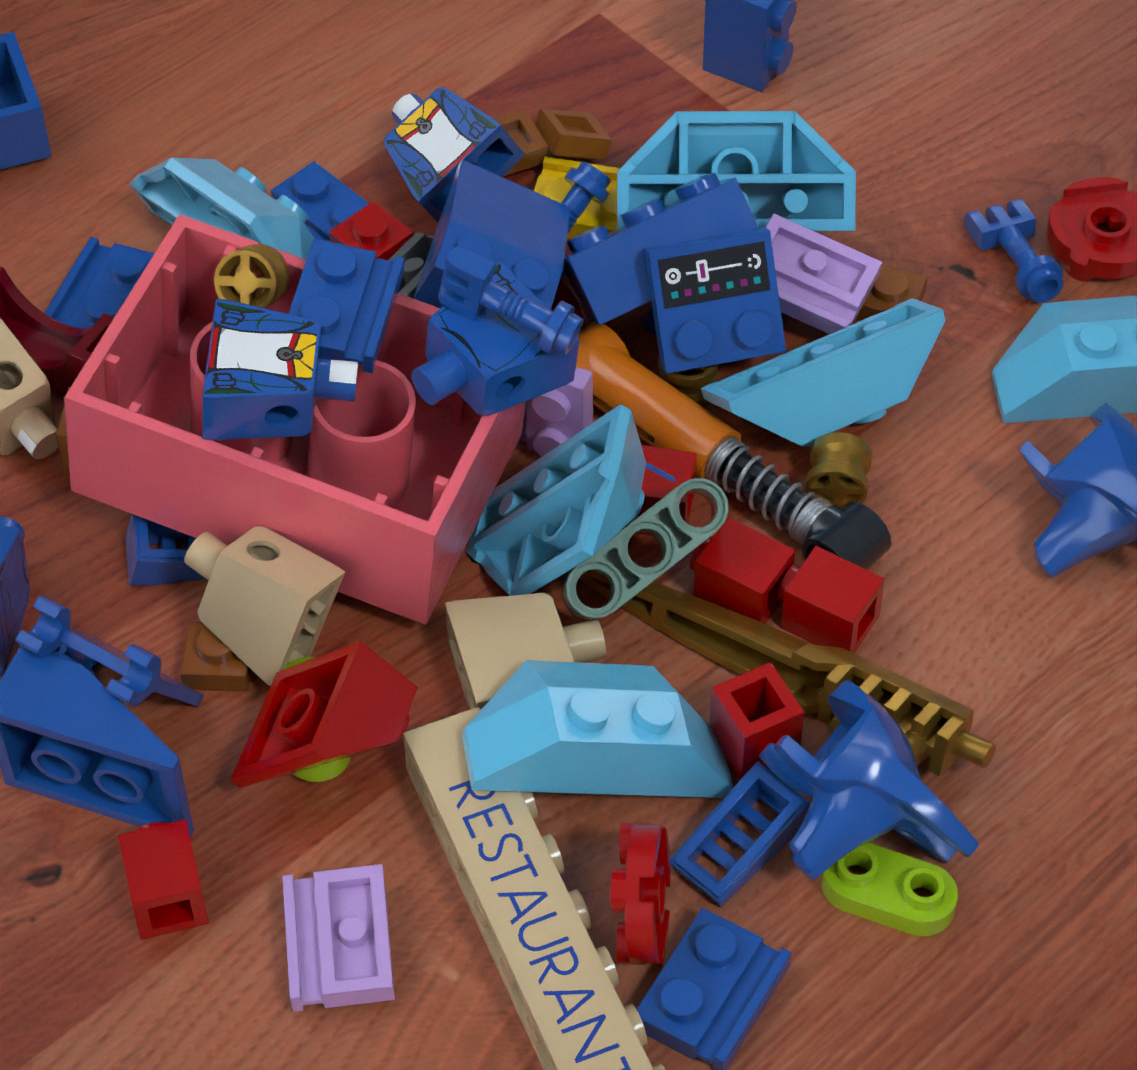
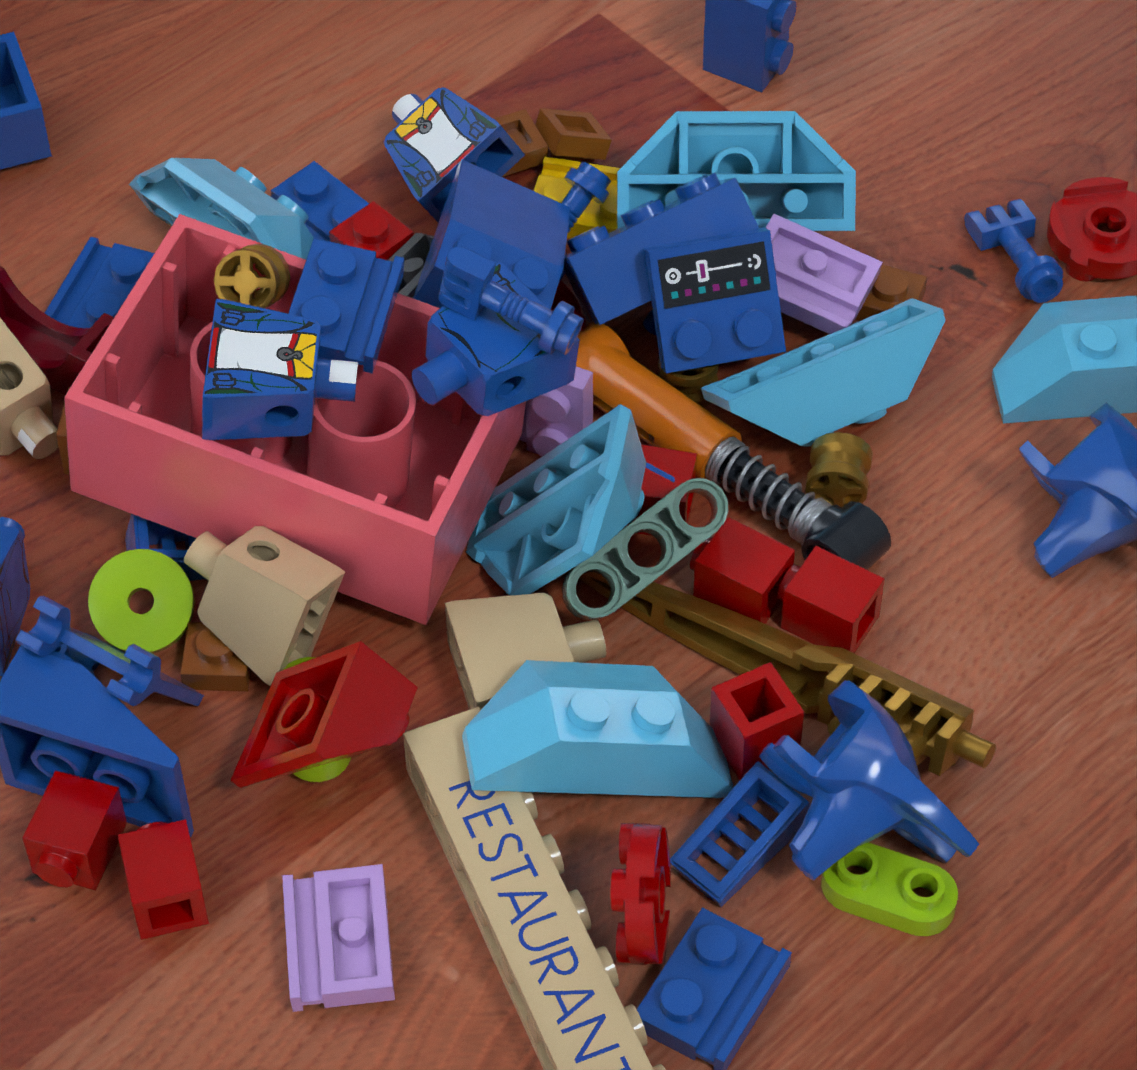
(74, 831): none -> red brick
(134, 572): none -> lime piece

